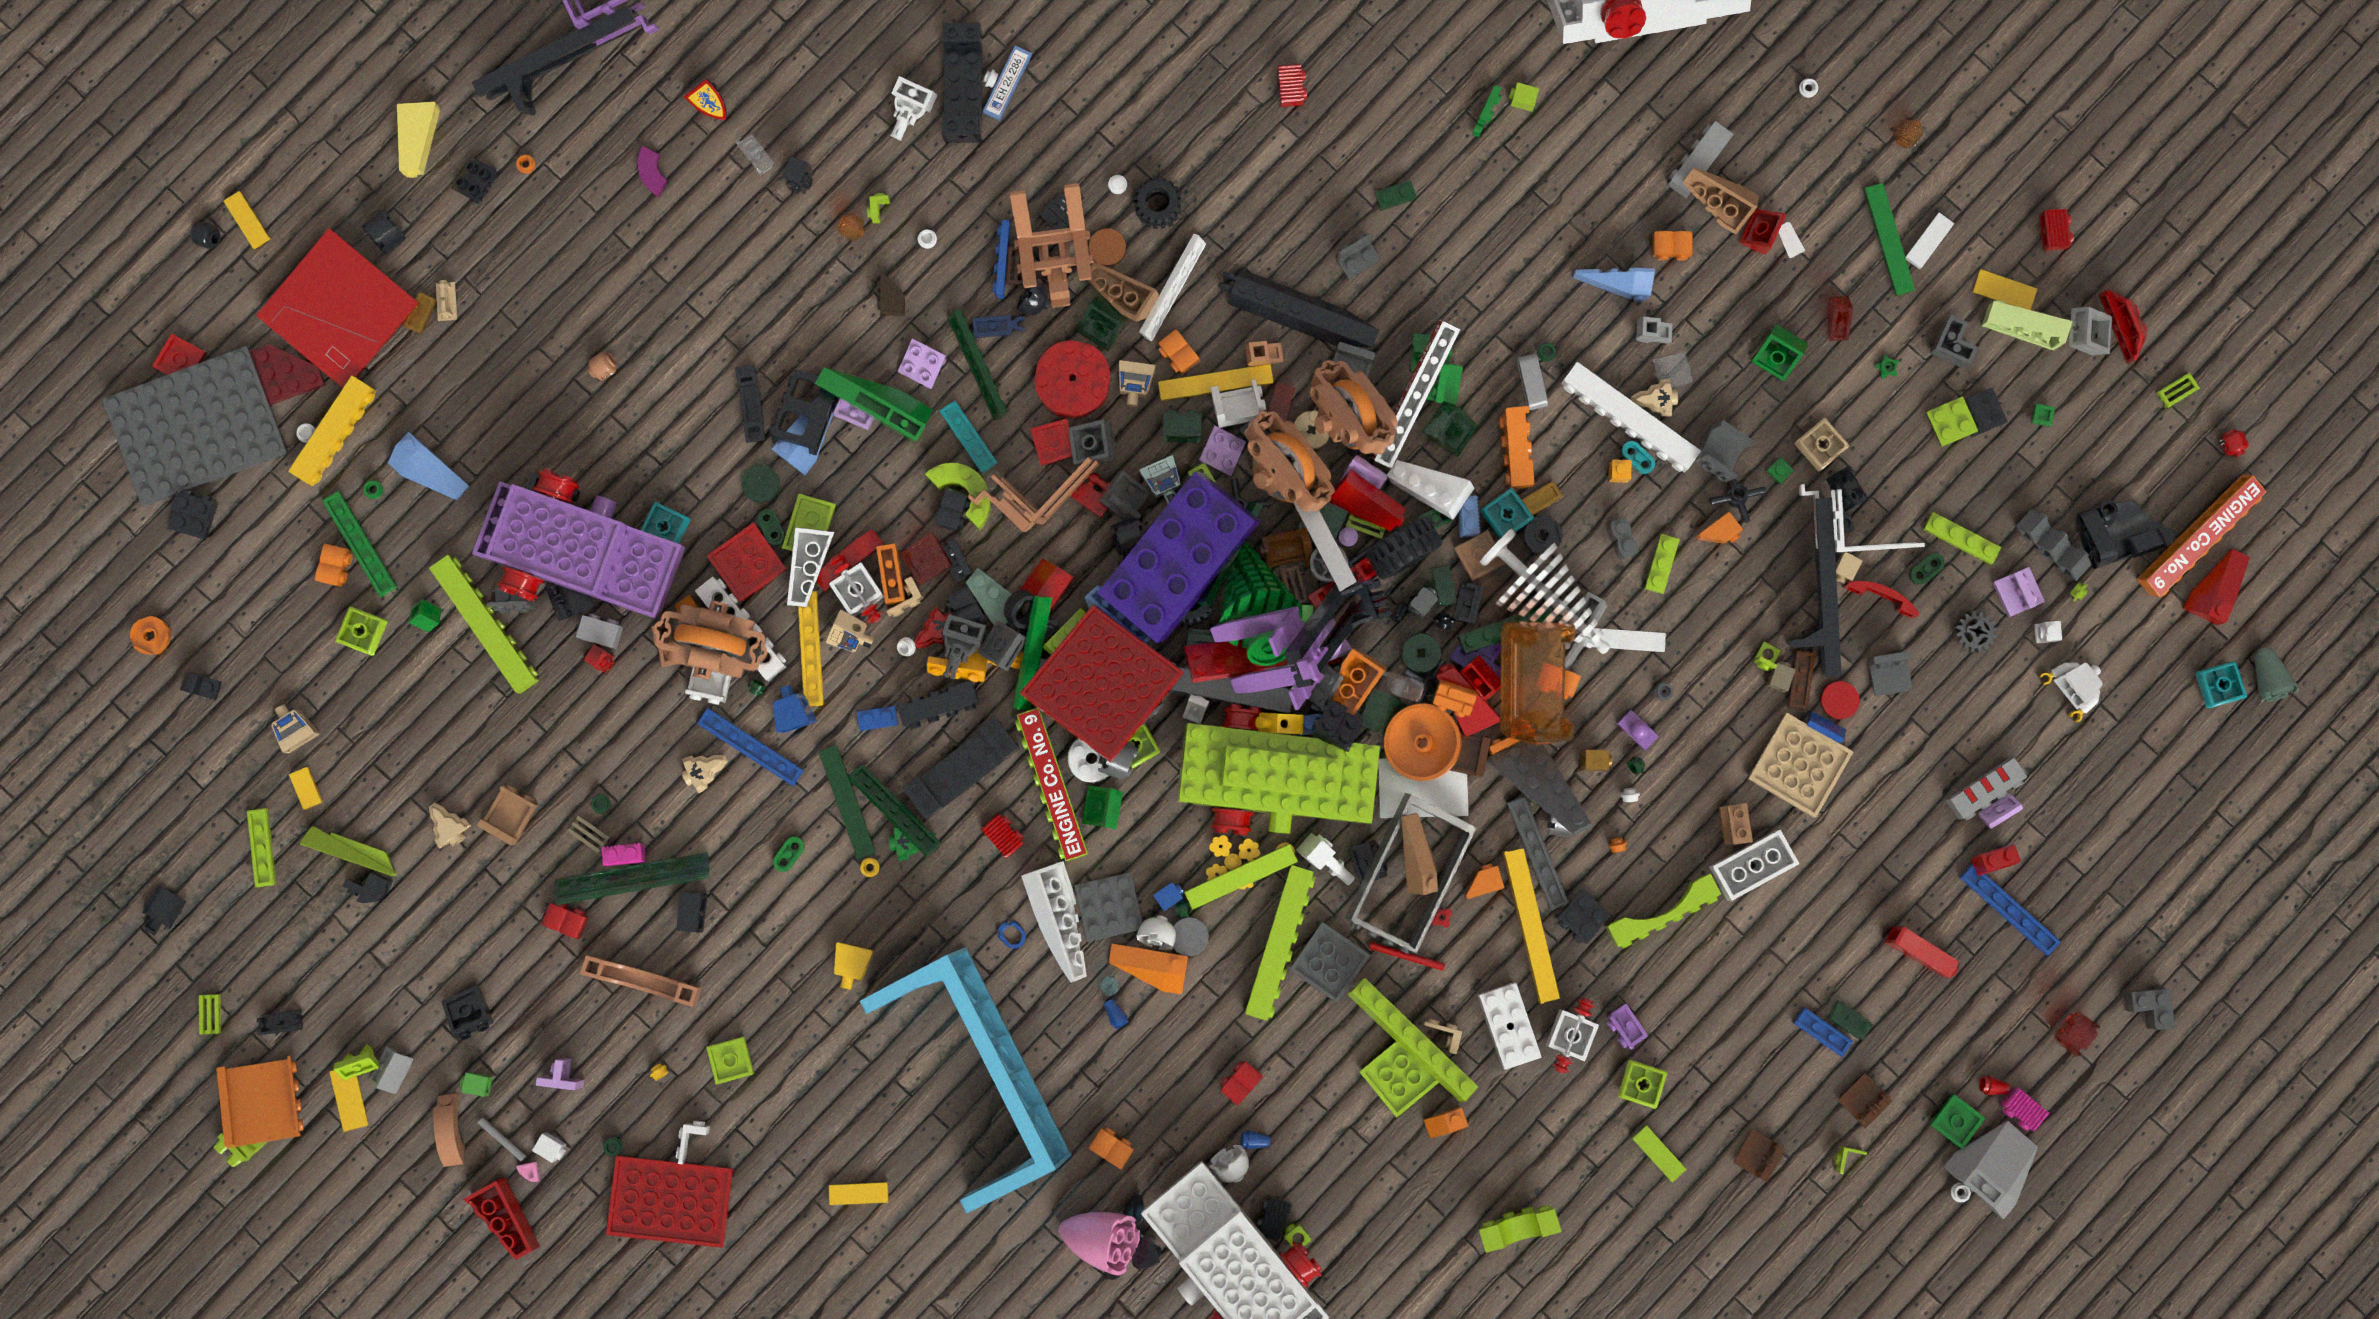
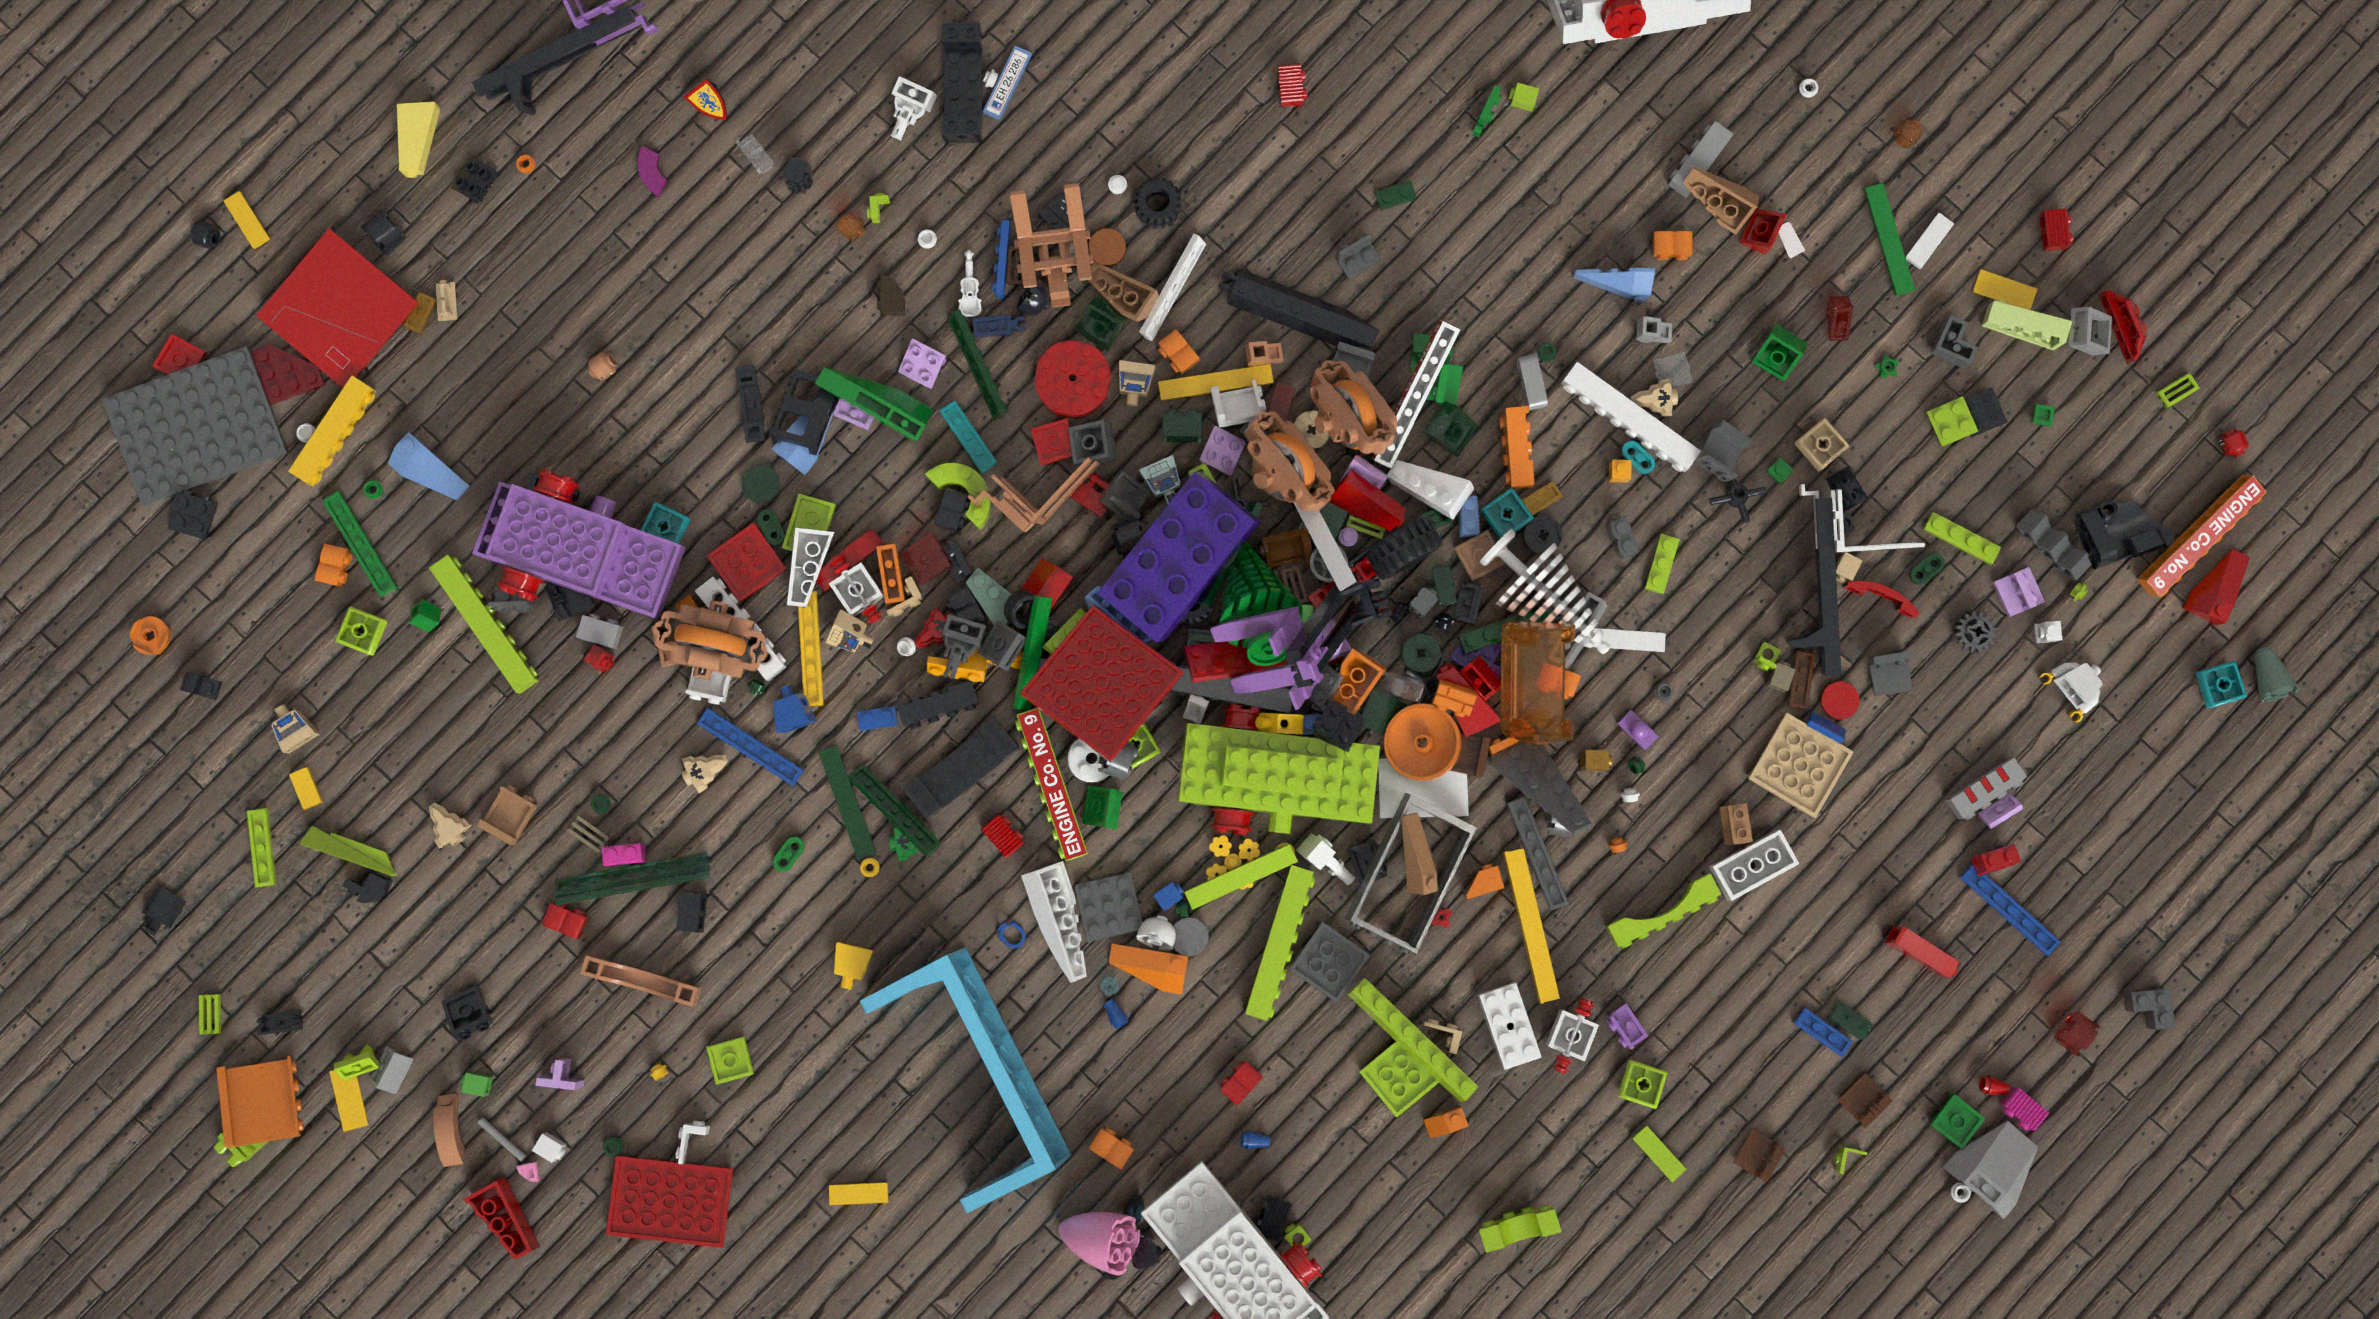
(969, 304): none -> white piece
(1230, 1165): white cylinder -> none
(1410, 957): red bar -> none
(1583, 917): black plate -> none
(1722, 530): orange slope -> none

